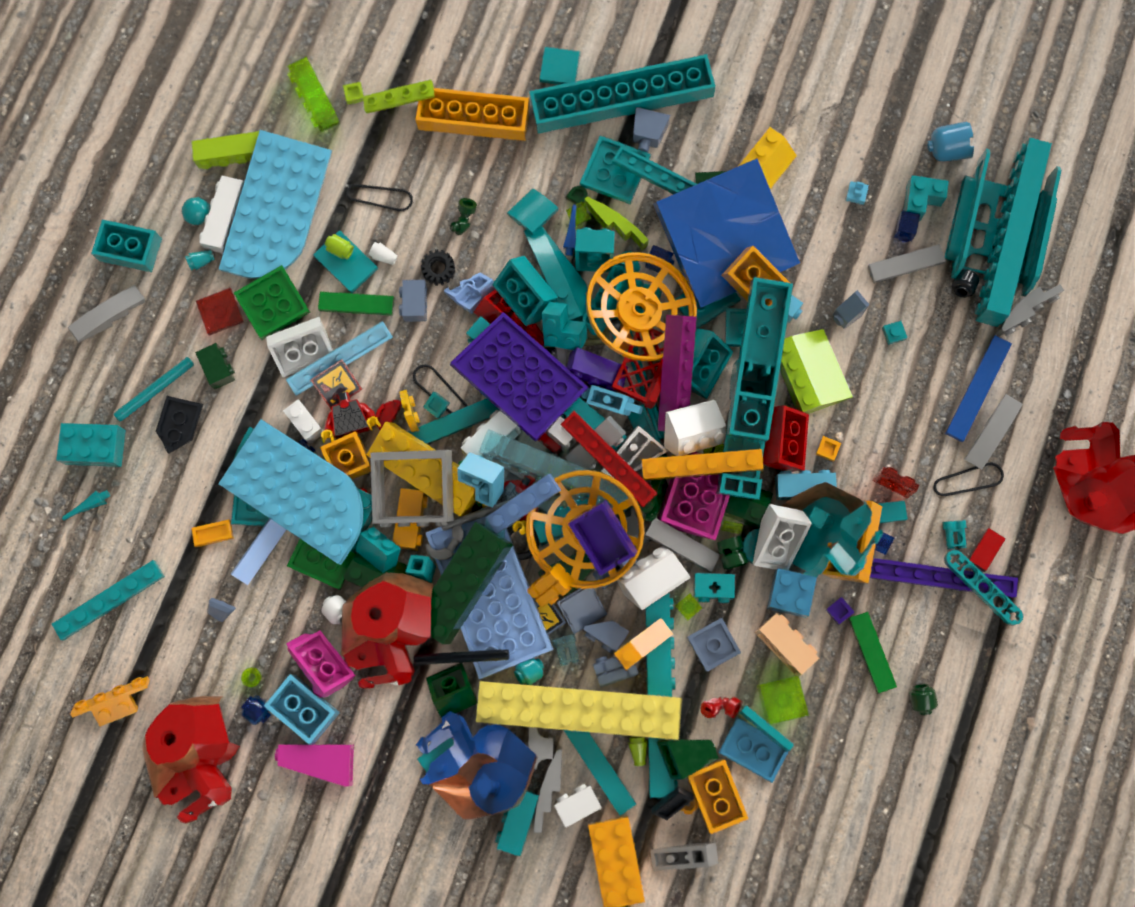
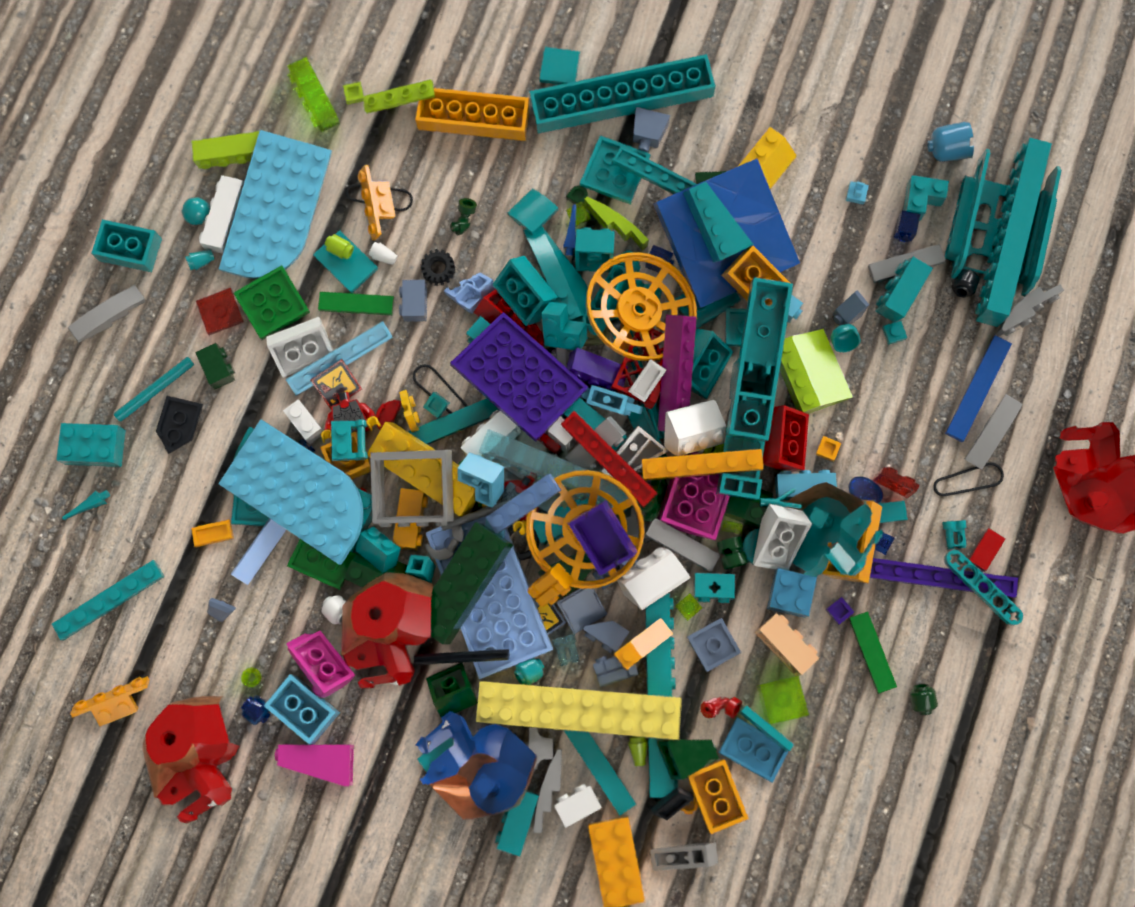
(342, 440): none -> teal plate
(377, 201): none -> light orange bracket
(647, 380): none -> white tile
(715, 223): none -> teal wedge
(766, 501): none -> teal plant
(845, 338): none -> teal hair
(865, 489): none -> clear blue wheel
(903, 289): none -> teal brick

